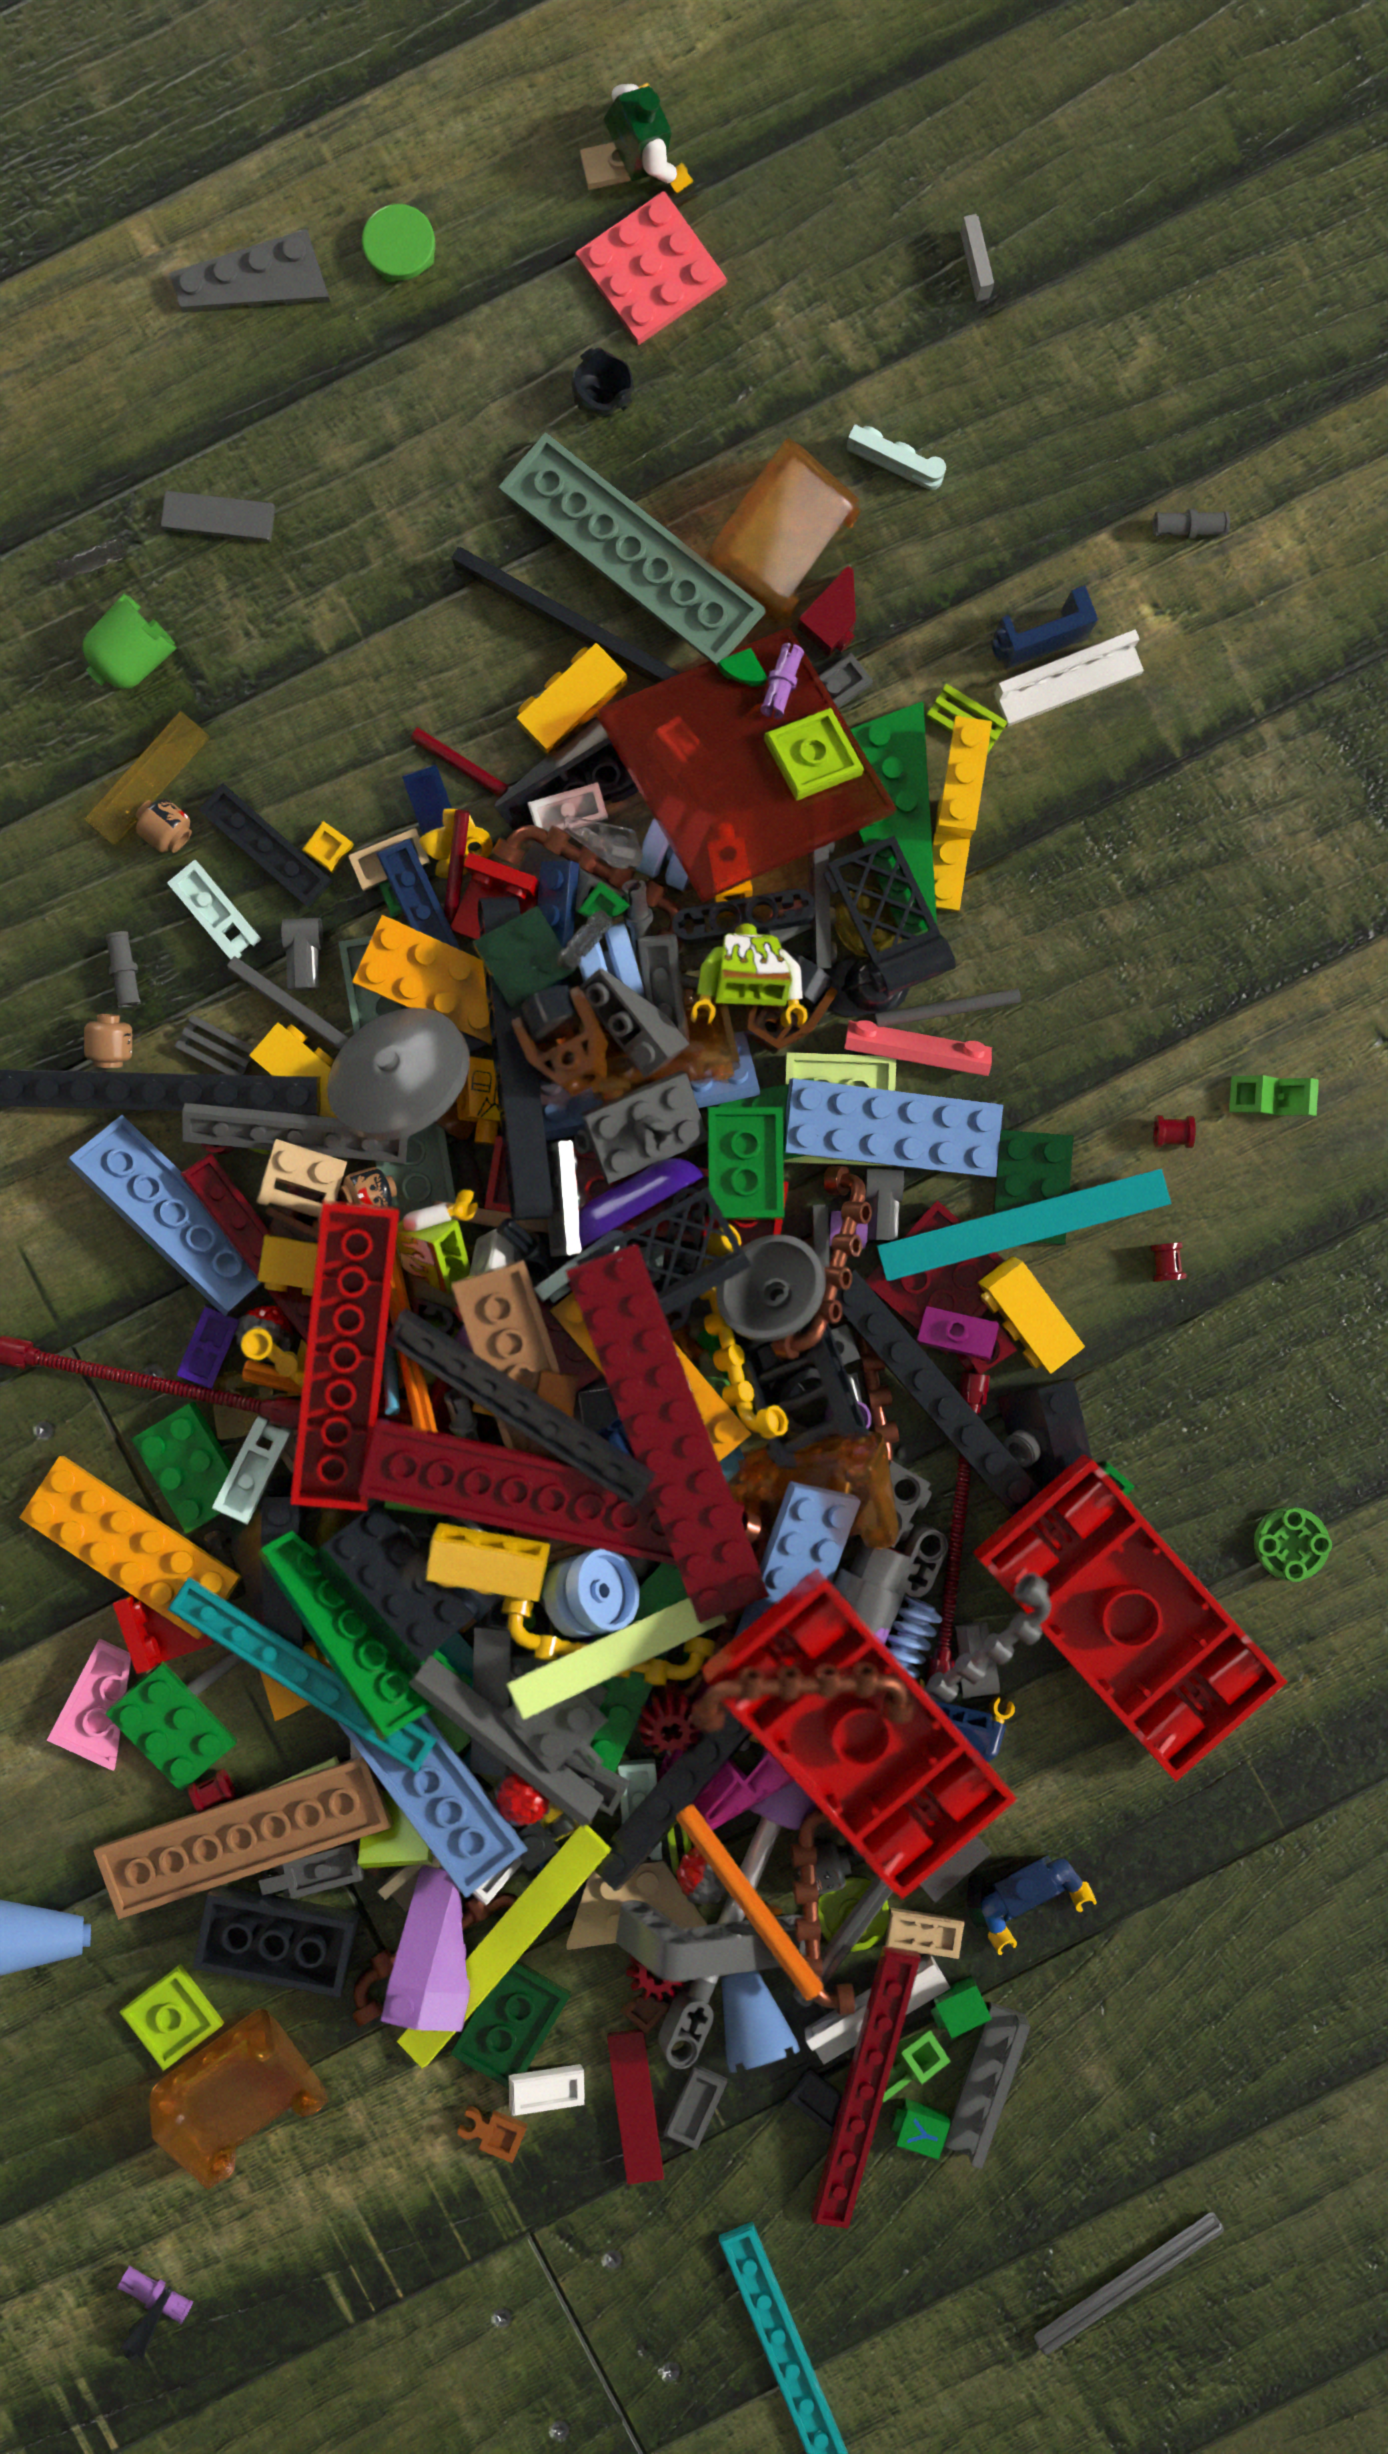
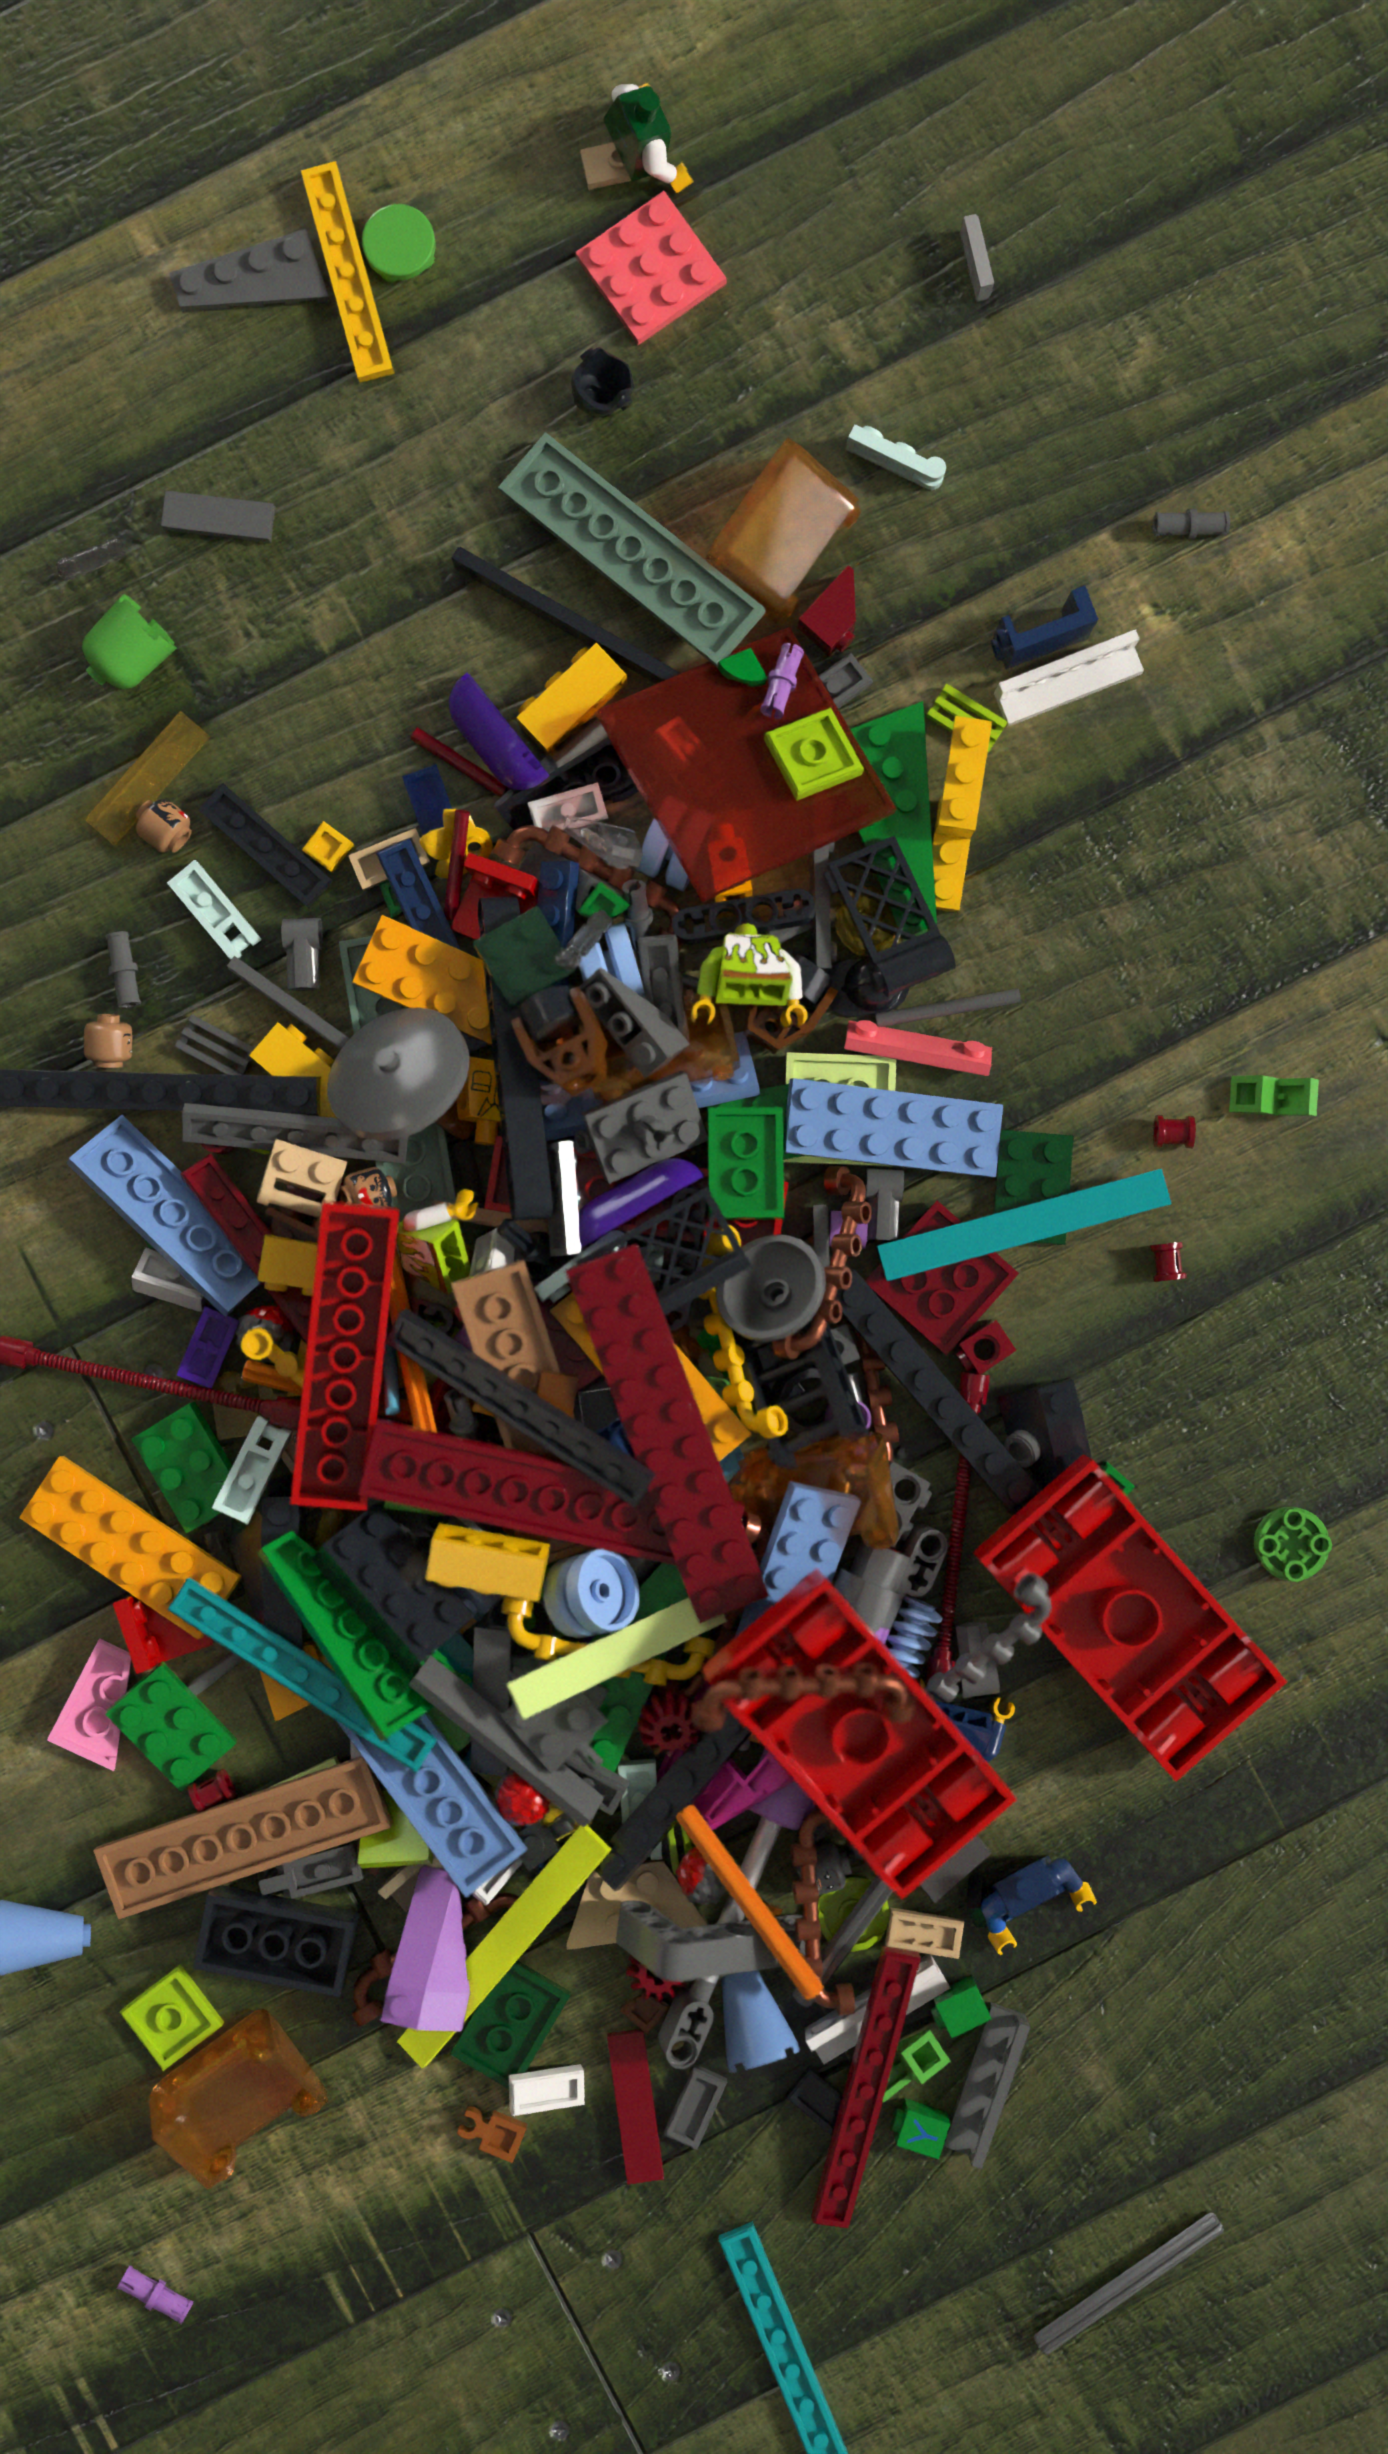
(143, 2330): black piece -> none
(161, 1280): none -> white slope
(347, 272): none -> yellow plate
(493, 737): none -> dark purple brick
(958, 1333): magenta plate -> none
(1029, 1315): yellow brick -> none

